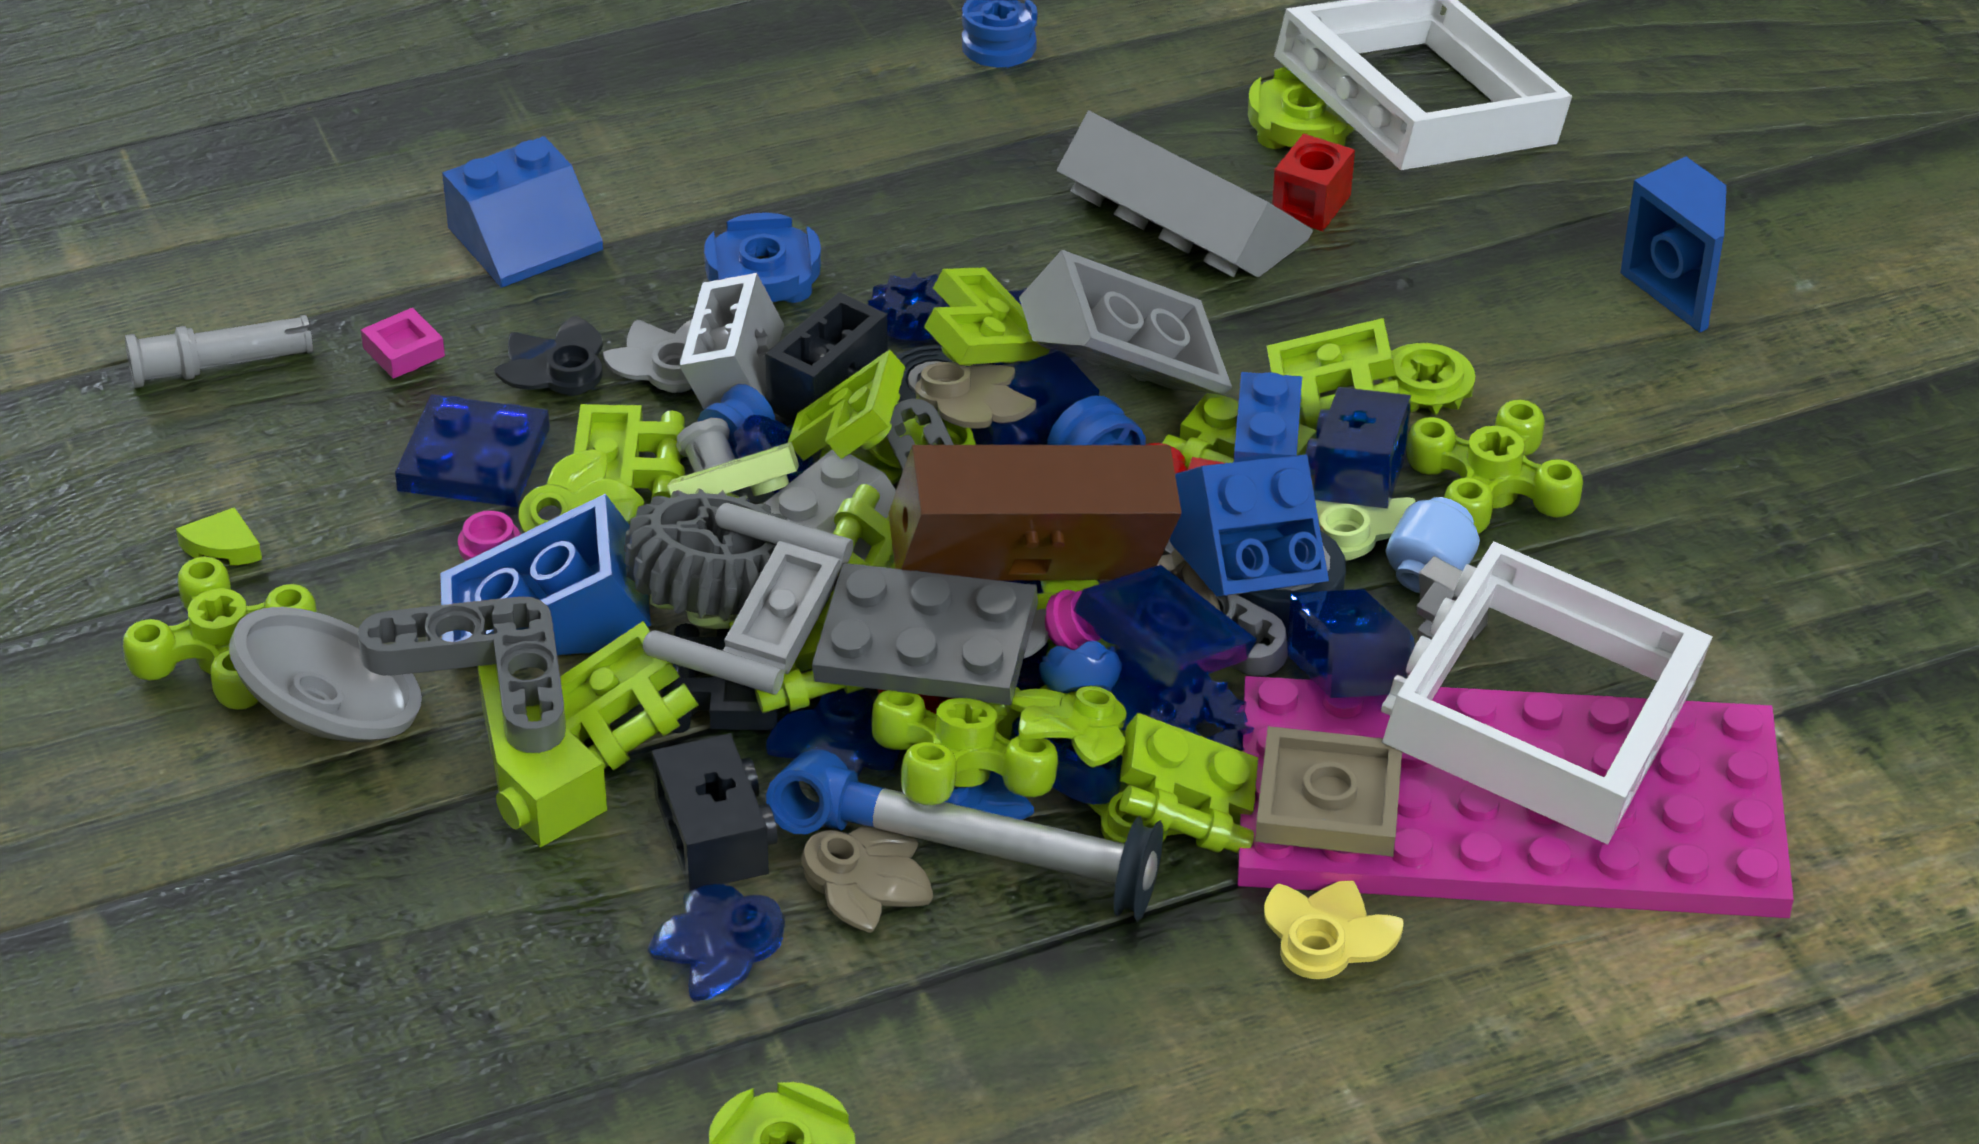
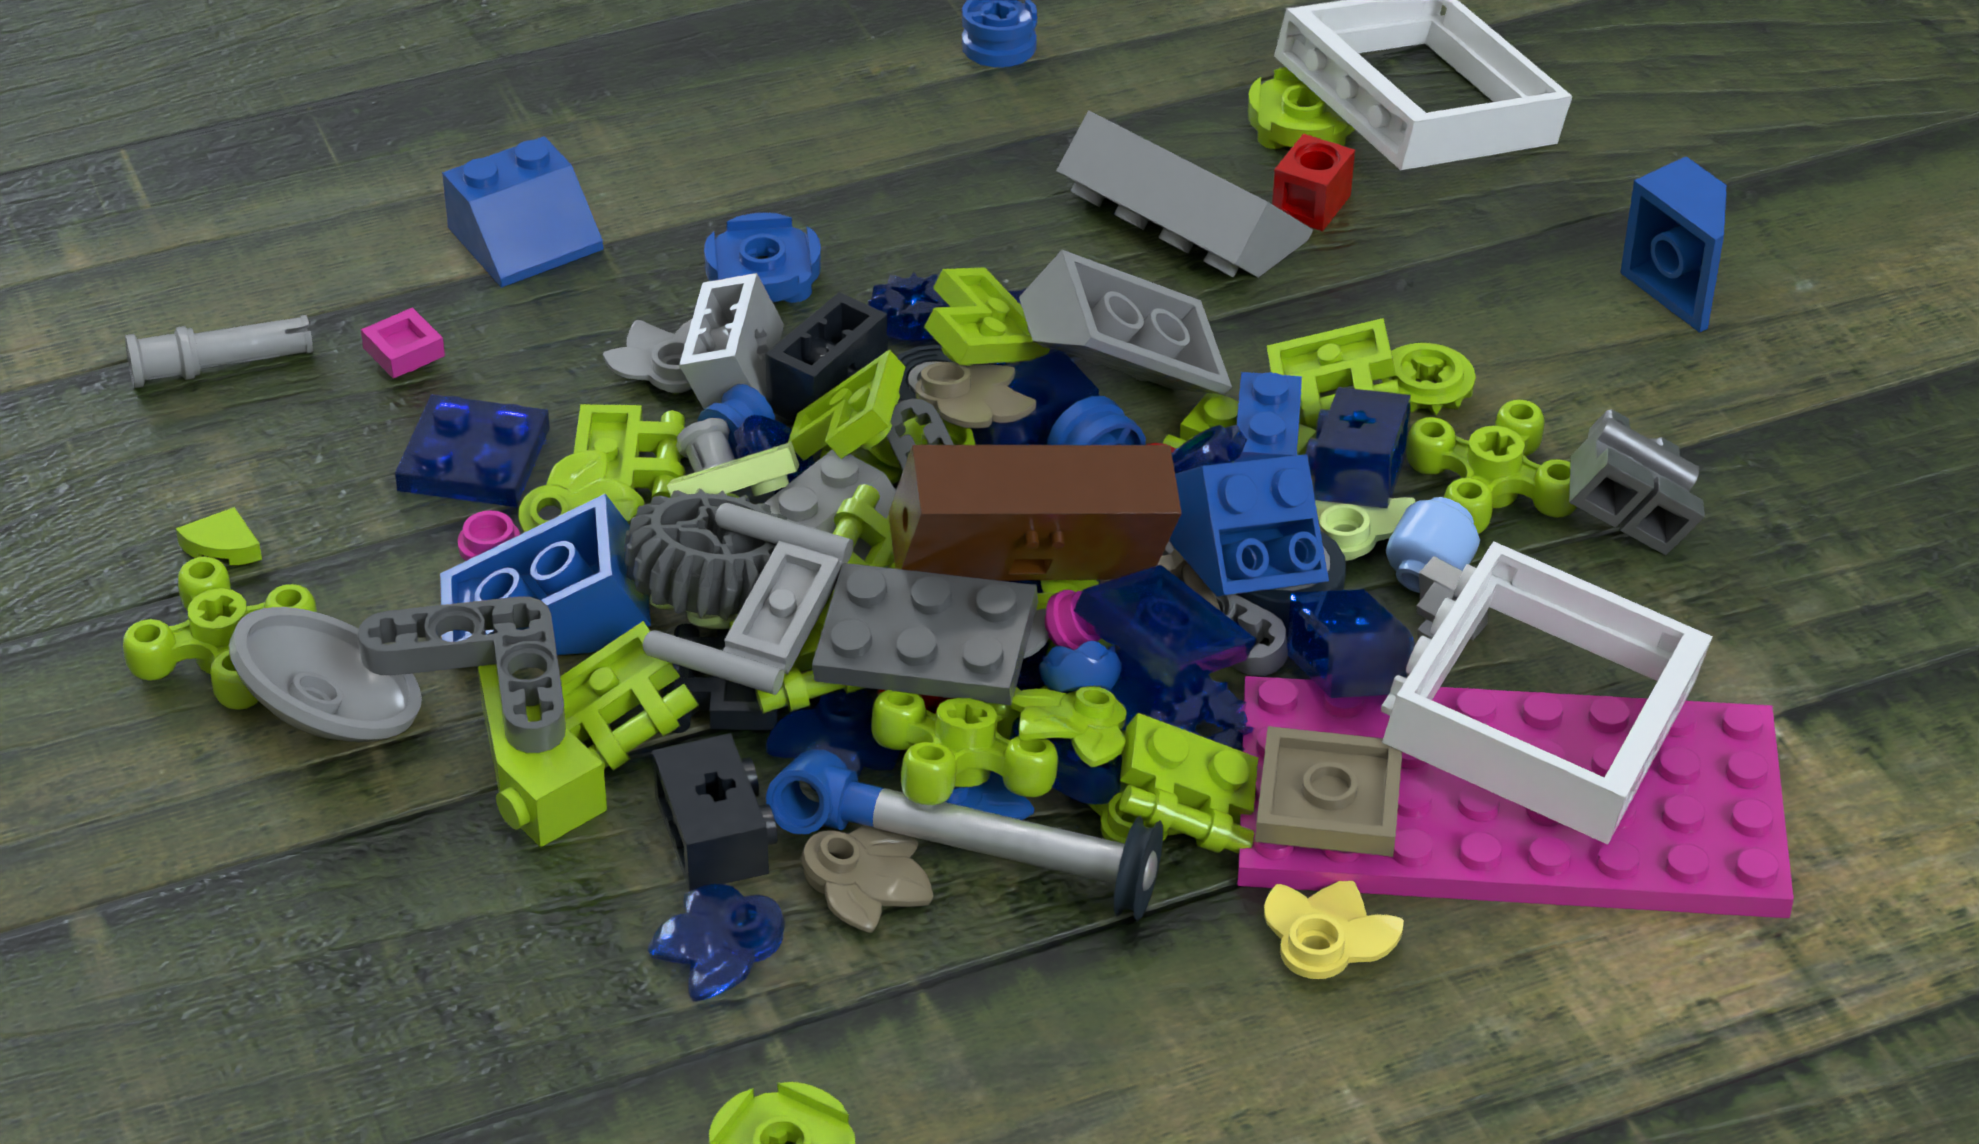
(562, 364): black plate -> none
(1210, 447): none -> clear blue gear
(1635, 483): none -> flat silver hips

